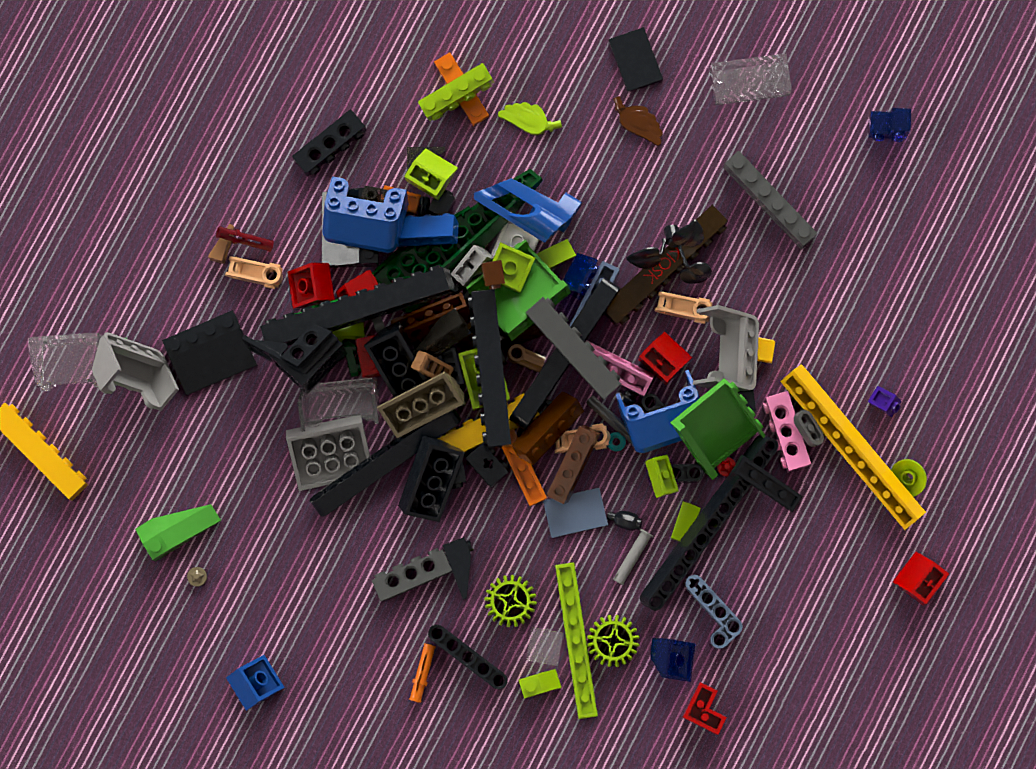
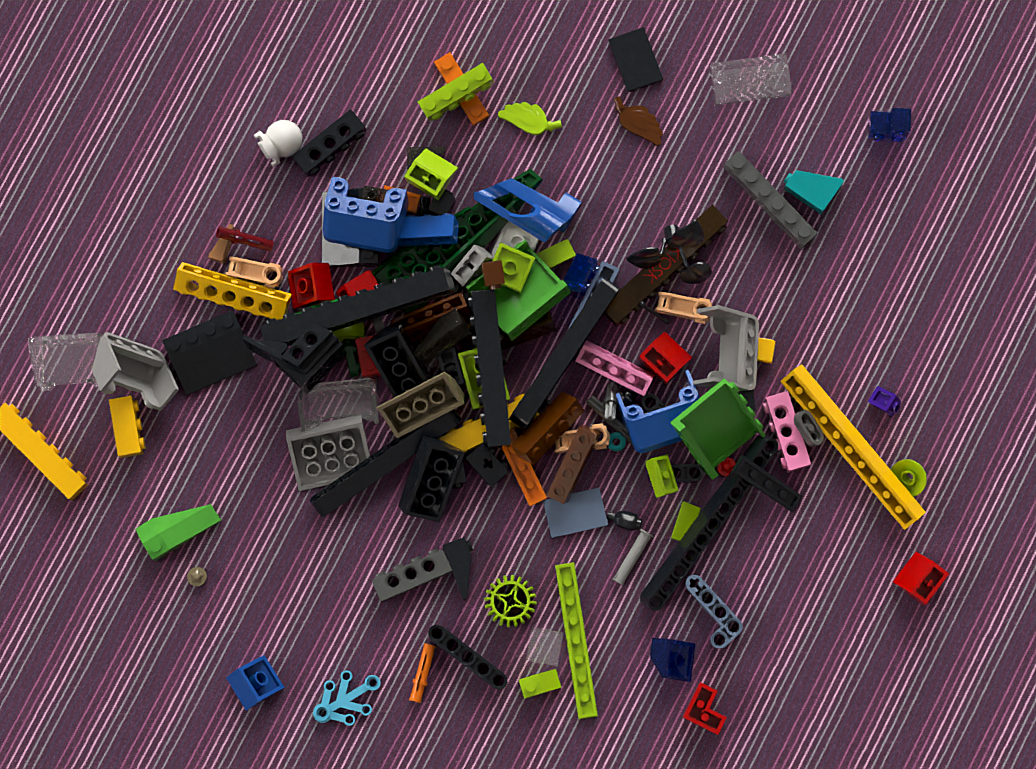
(126, 426): none -> yellow brick
(242, 289): none -> yellow brick
(281, 140): none -> white tile
(343, 700): none -> medium azure plant
(422, 362): medium nougat slope -> none
(528, 359): medium nougat piece -> none
(571, 346): dark grey brick -> none
(610, 403): none -> dark grey axle
(610, 658): lime gear -> none
(642, 304): none -> black hinge
(812, 188): none -> teal slope

